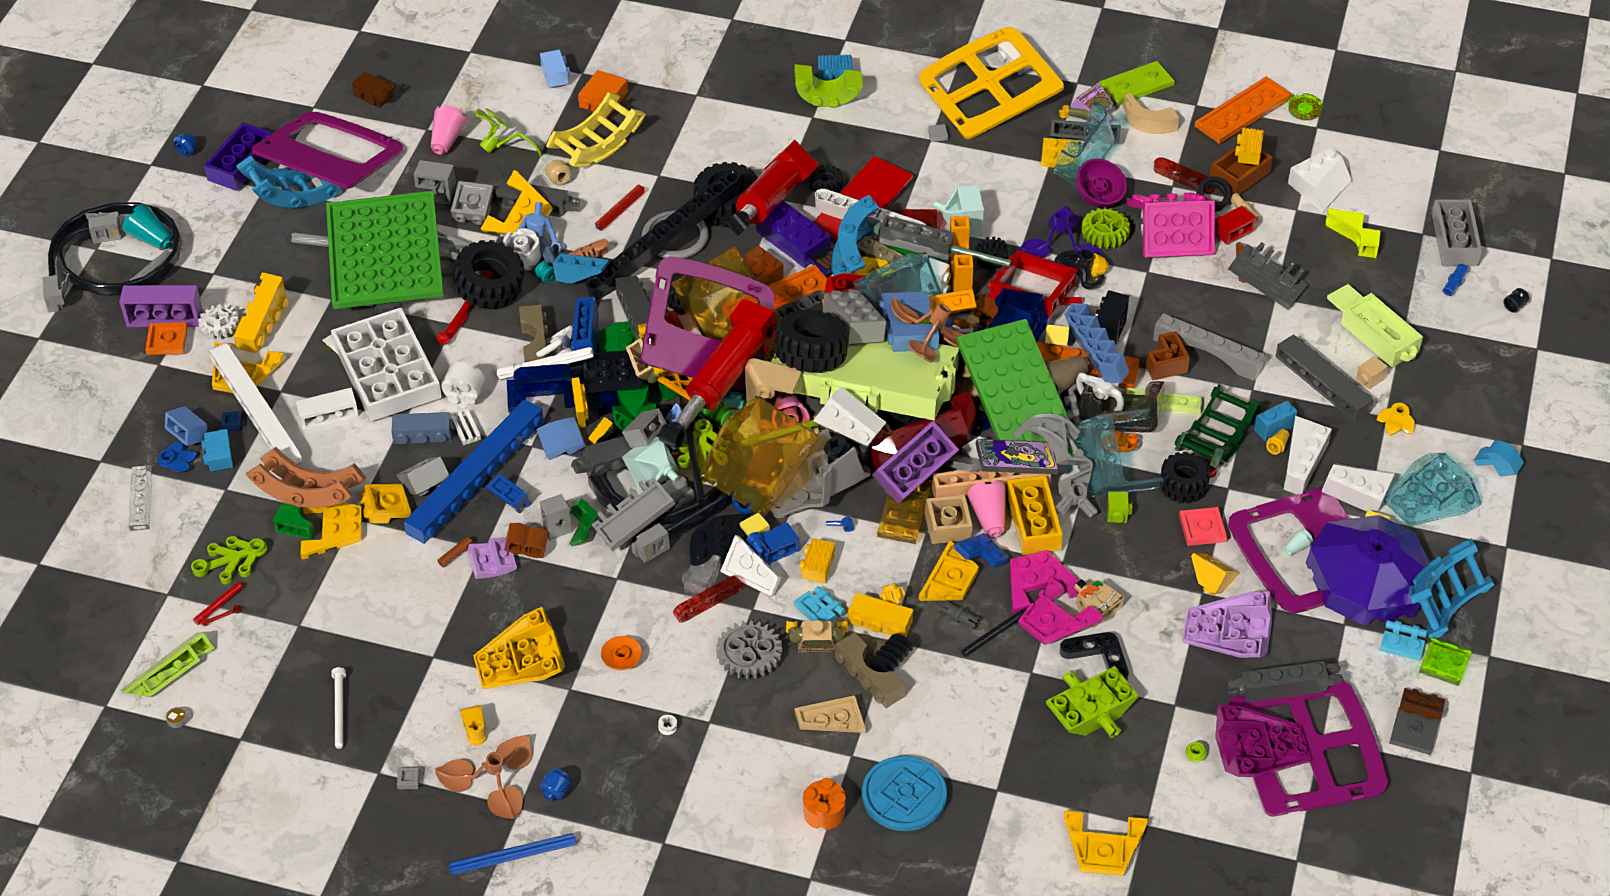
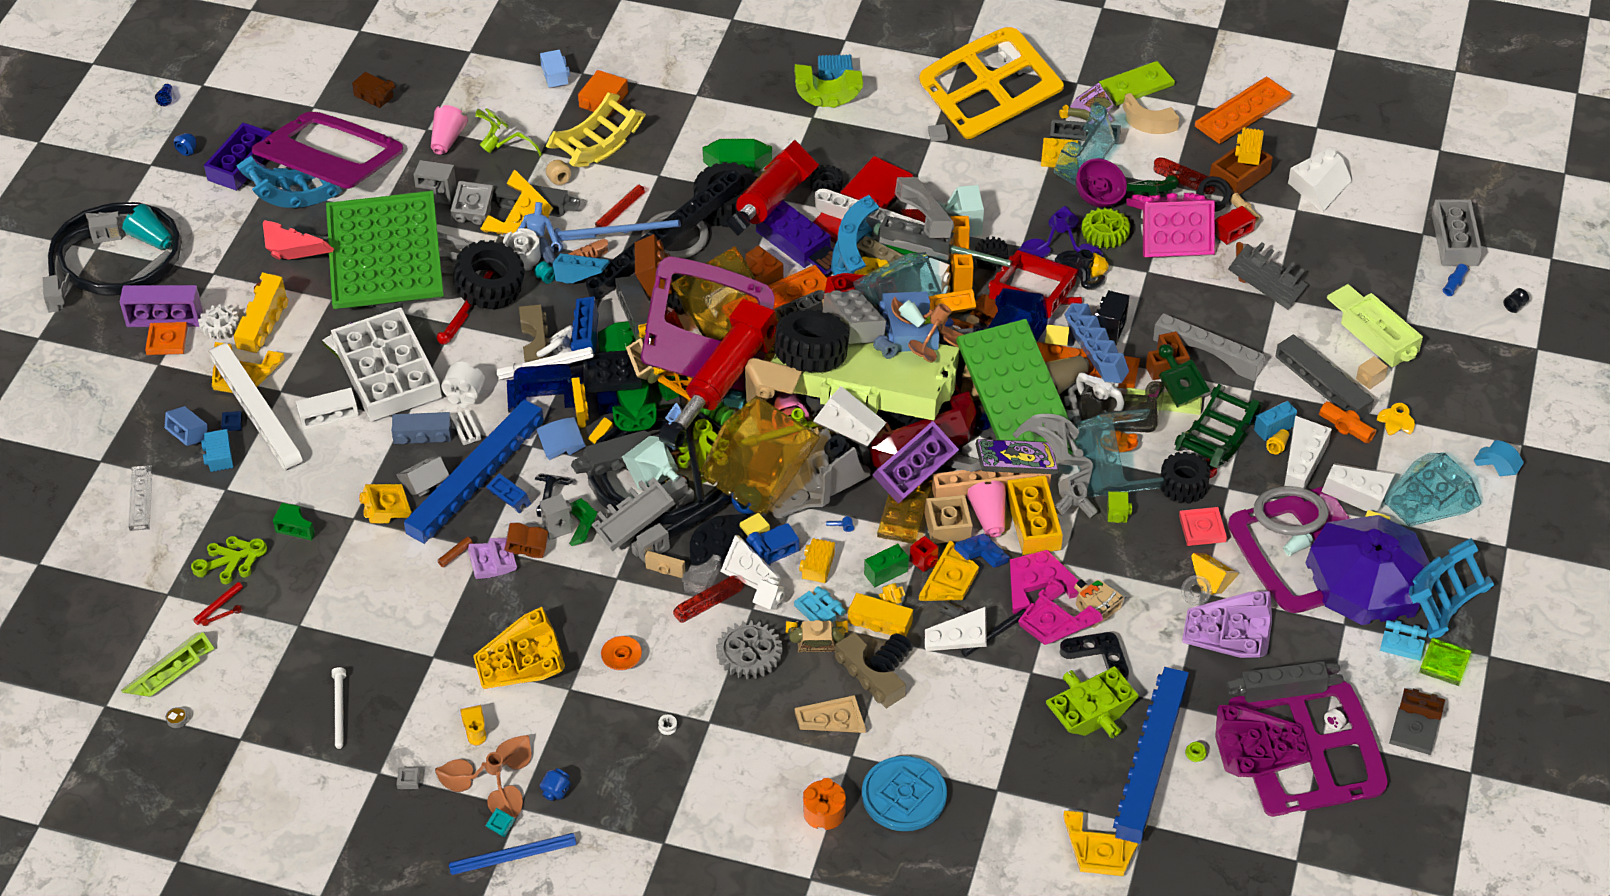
(164, 95): none -> clear blue cone
(176, 457): blue plate -> none
(291, 243): none -> coral wedge
(314, 487): nougat fence -> none
(340, 528): yellow wing -> none
(500, 822): none -> teal tile
(551, 481): none -> black piece
(593, 232): none -> medium blue bar
(644, 428): light grey brick -> none
(647, 257): none -> dark orange piece
(665, 564): none -> tan plate
(748, 152): none -> green wedge
(769, 593): none -> white brick
(799, 416): none -> lime bar
(886, 565): none -> green brick
(887, 348): none -> sand blue bush
(911, 313): none -> light aqua cone
(914, 193): none -> light grey arch
(924, 554): none -> red brick
(958, 633): none -> white wing
(1151, 756): none -> blue brick
(1153, 187): none -> dark green plate
(1185, 371): none -> dark green plate
(1206, 590): none -> clear piece
(1292, 491): none -> light grey wedge
(1305, 106): clear neon green tile -> none
(1335, 719): none -> white tile
(1347, 422): none -> orange piece
(1350, 225): neon yellow arch -> none

